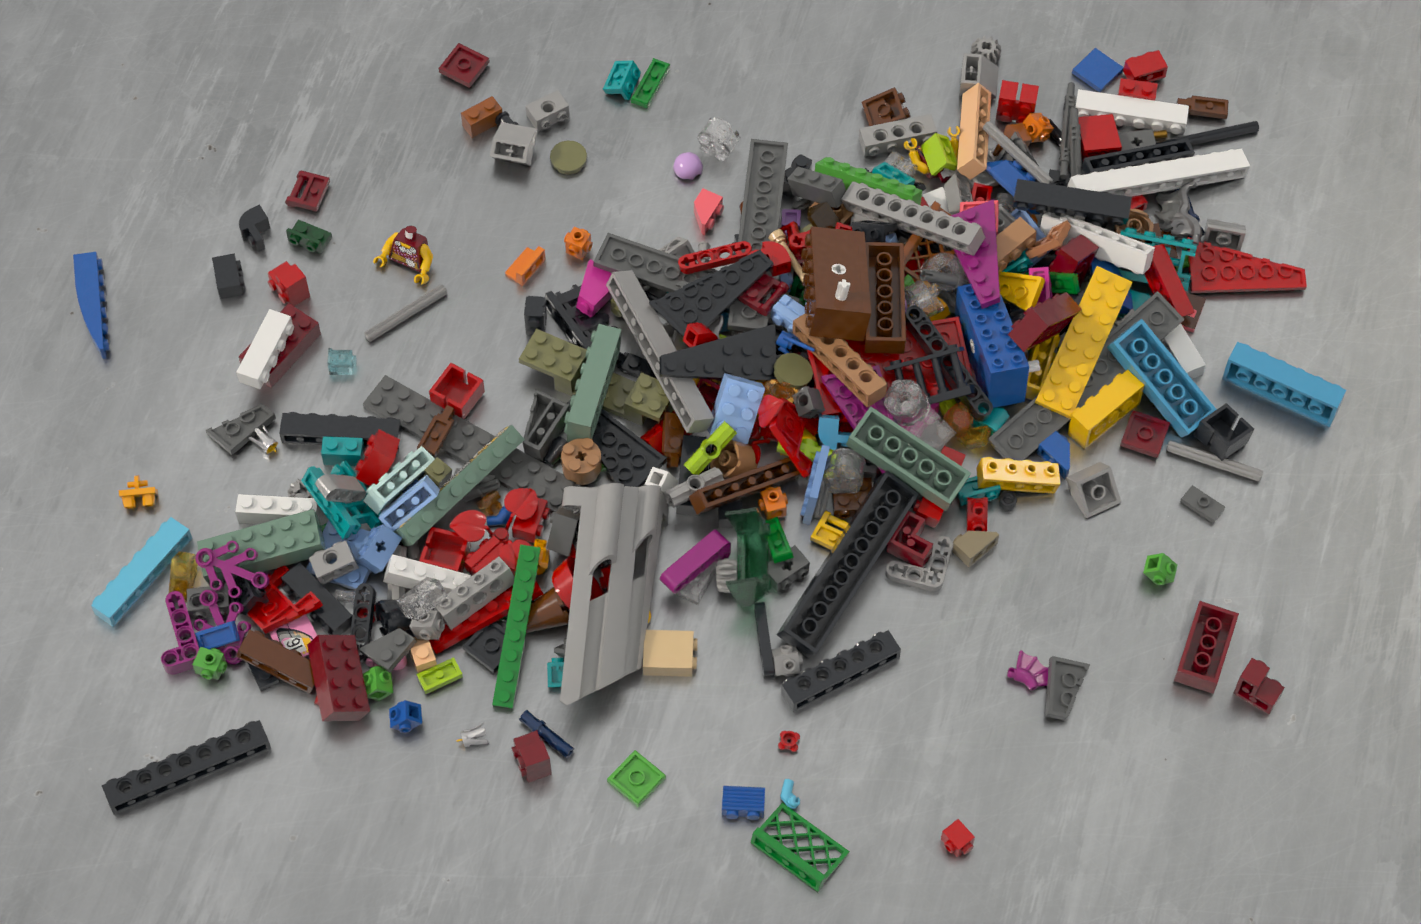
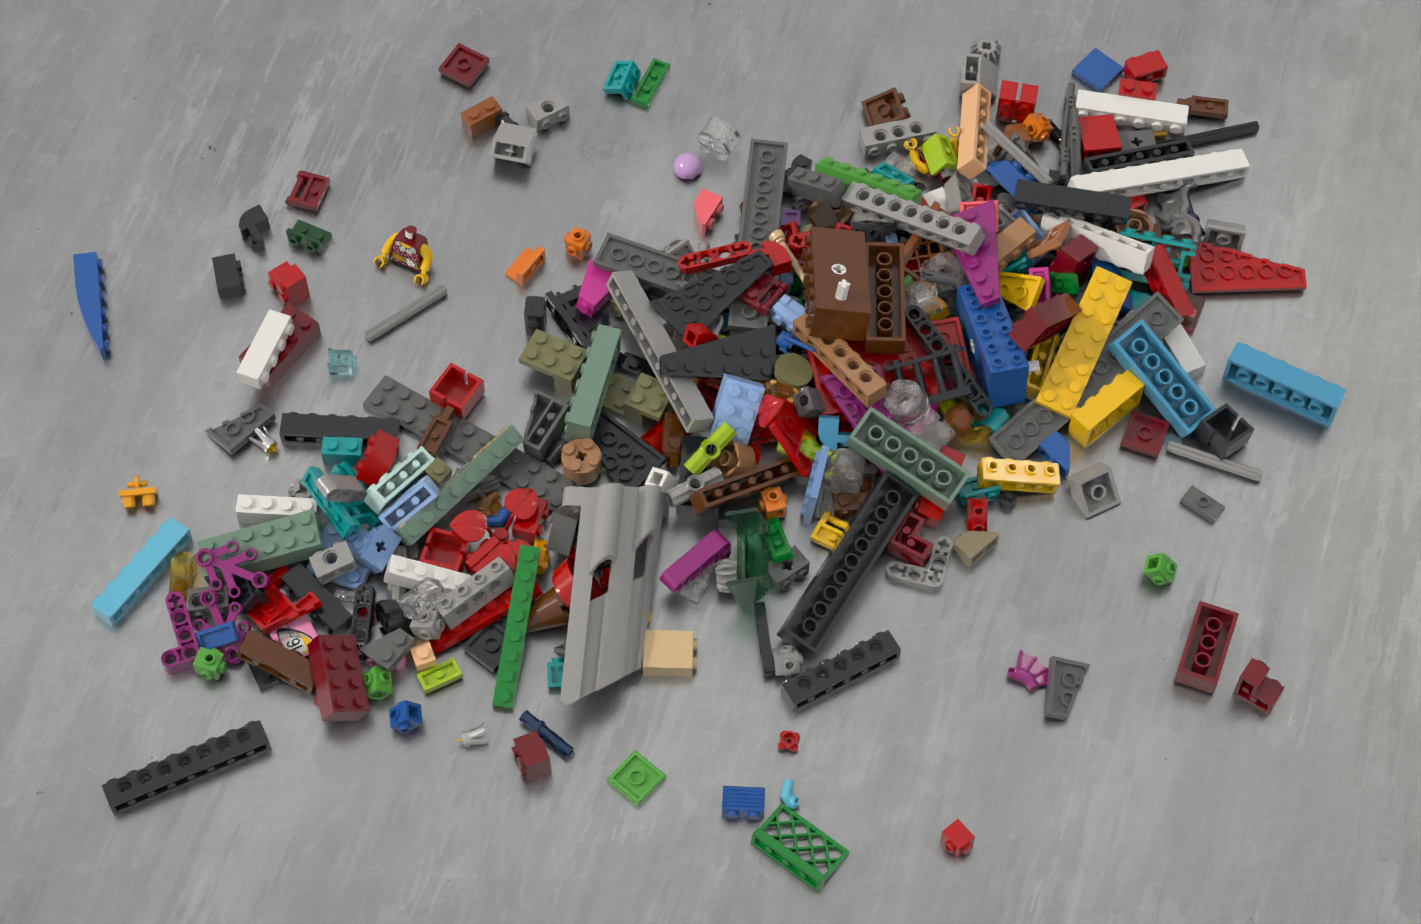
(568, 157): olive tile -> none

